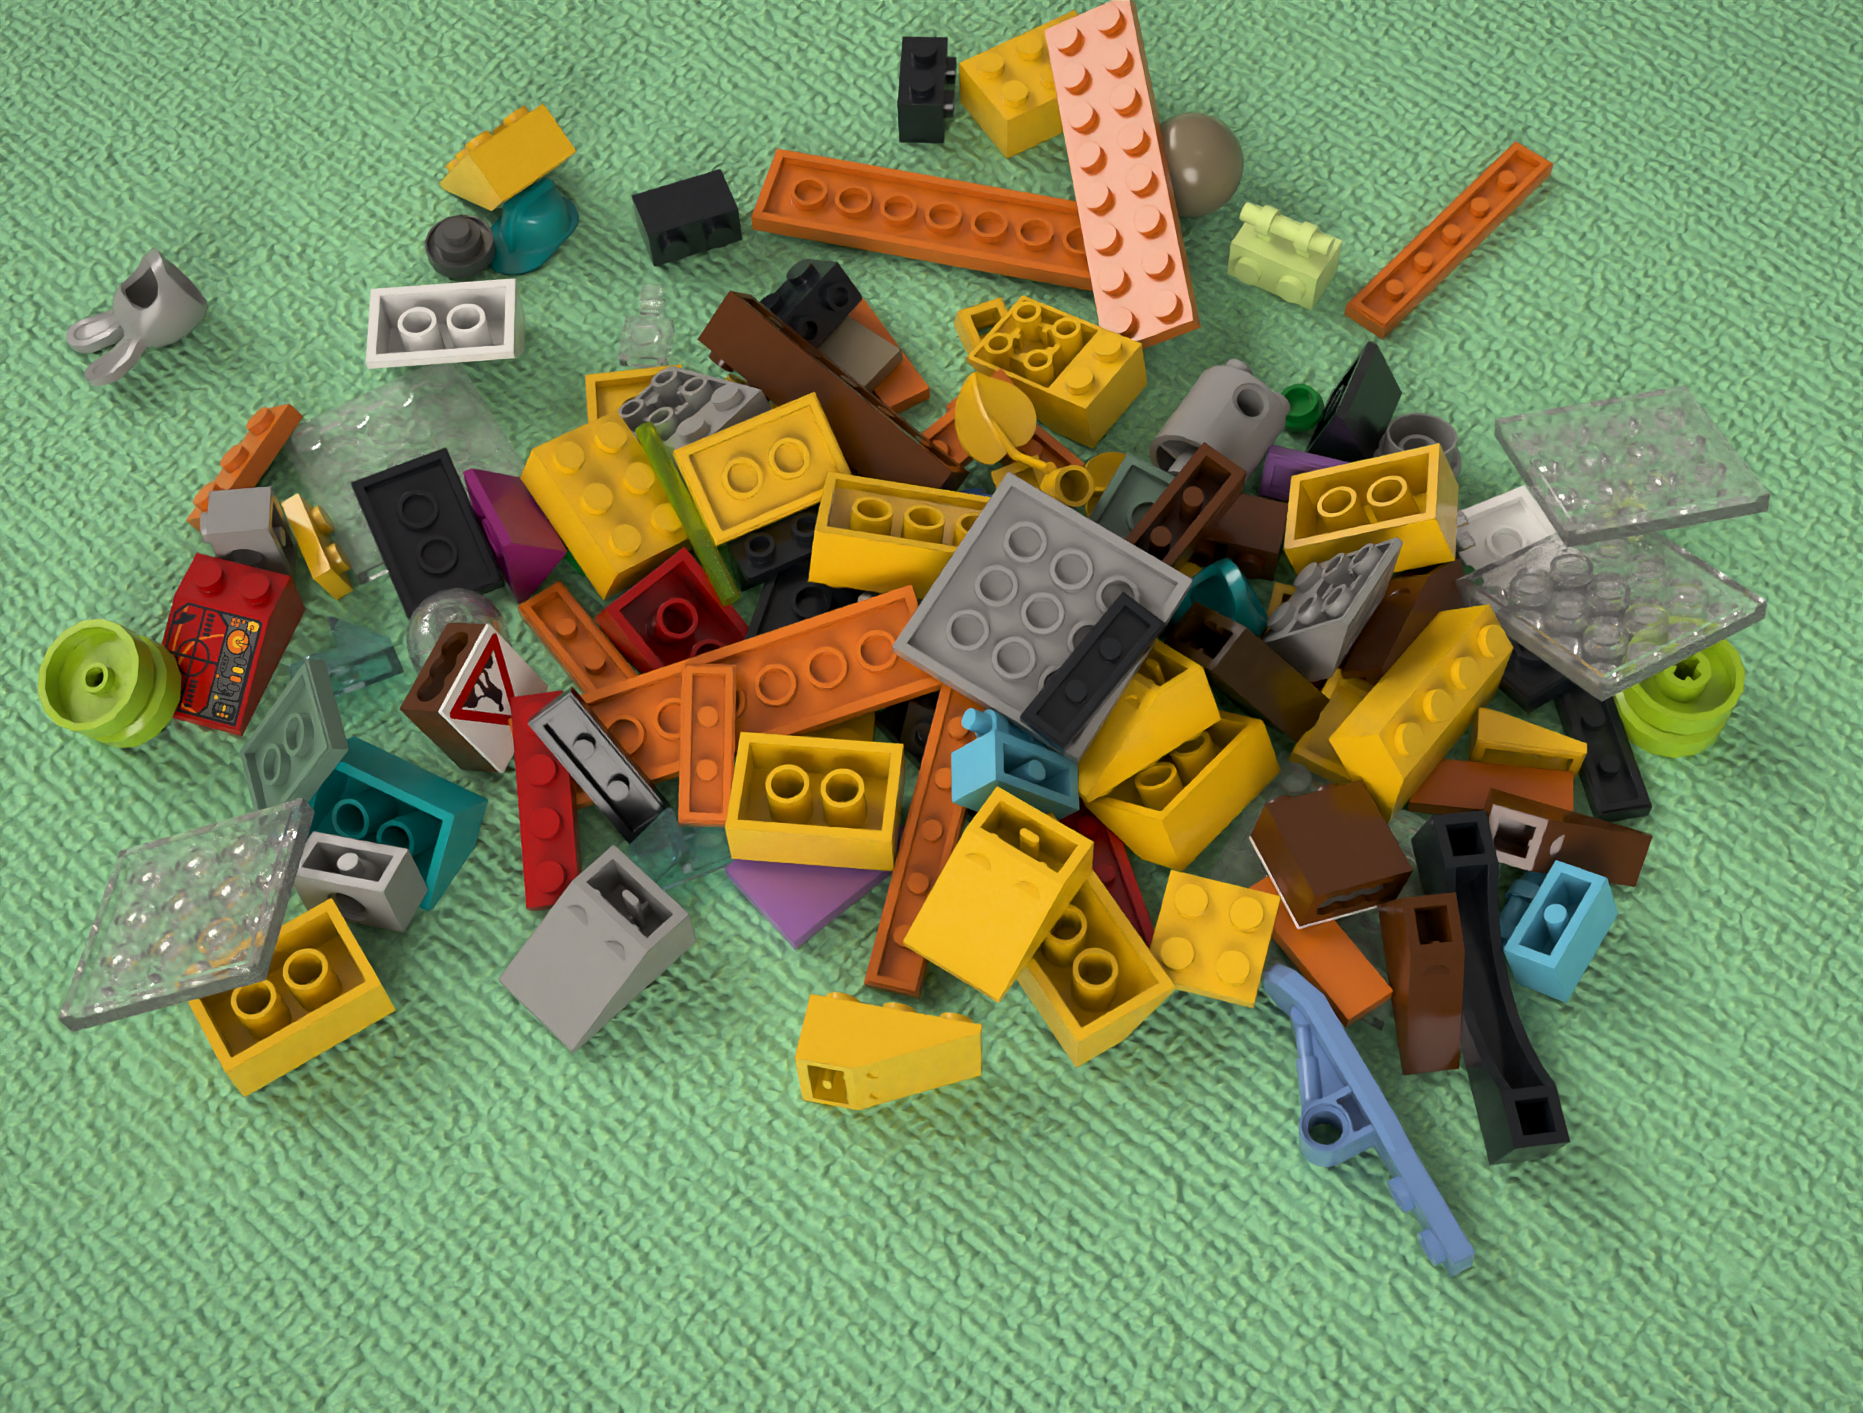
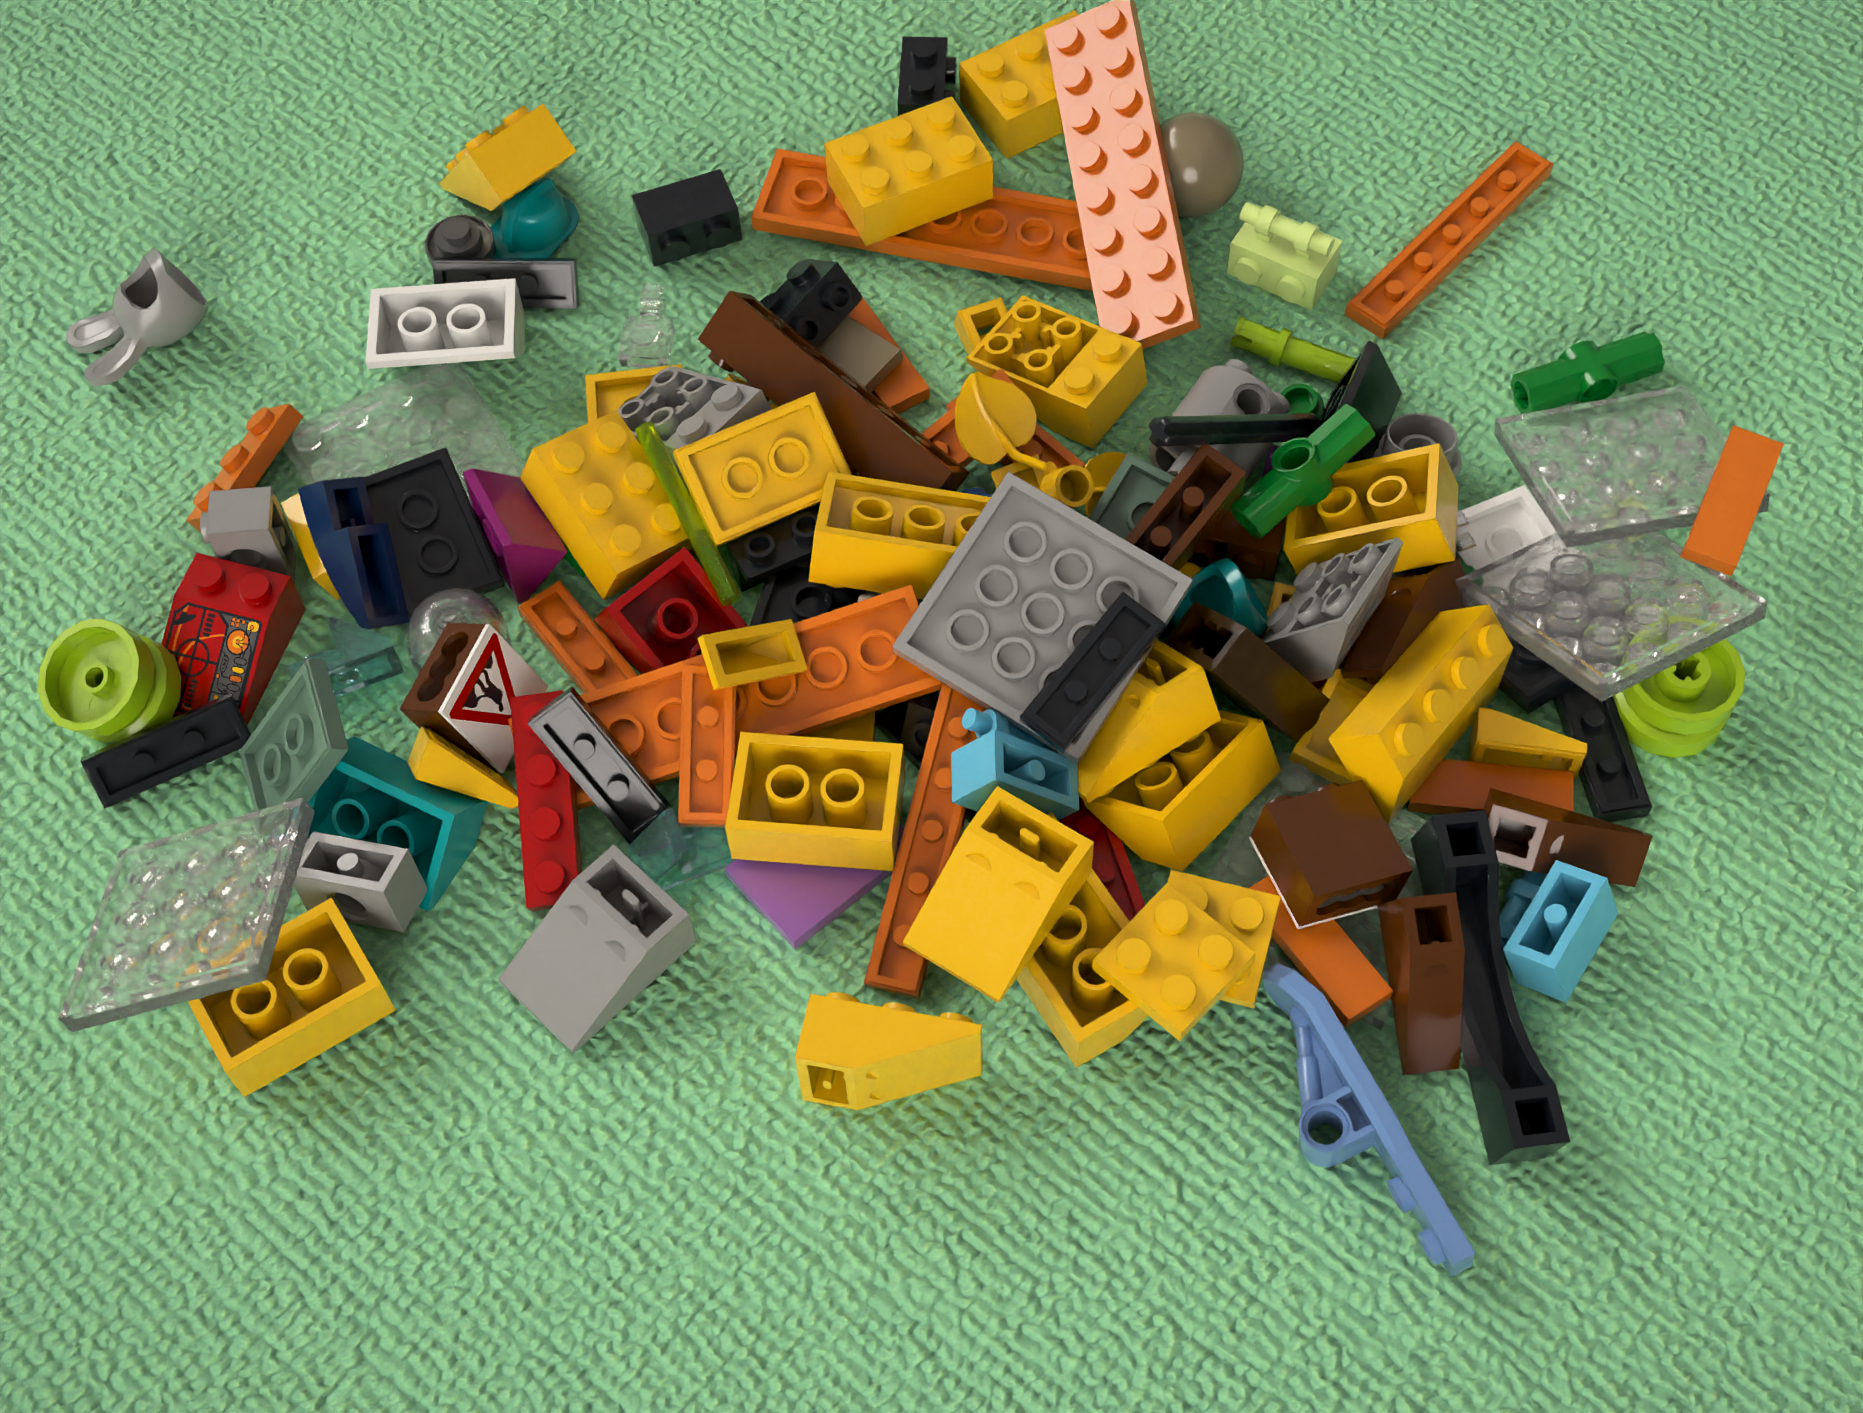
(166, 750): none -> black tile
(355, 551): none -> dark blue slope
(449, 767): none -> yellow slope
(539, 280): none -> black tile
(752, 654): none -> yellow slope
(909, 170): none -> yellow brick
(1173, 961): none -> yellow plate
(1231, 429): none -> black axle
(1290, 350): none -> lime pin
(1302, 471): none -> green piece
(1587, 372): none -> green piece
(1732, 500): none -> orange tile

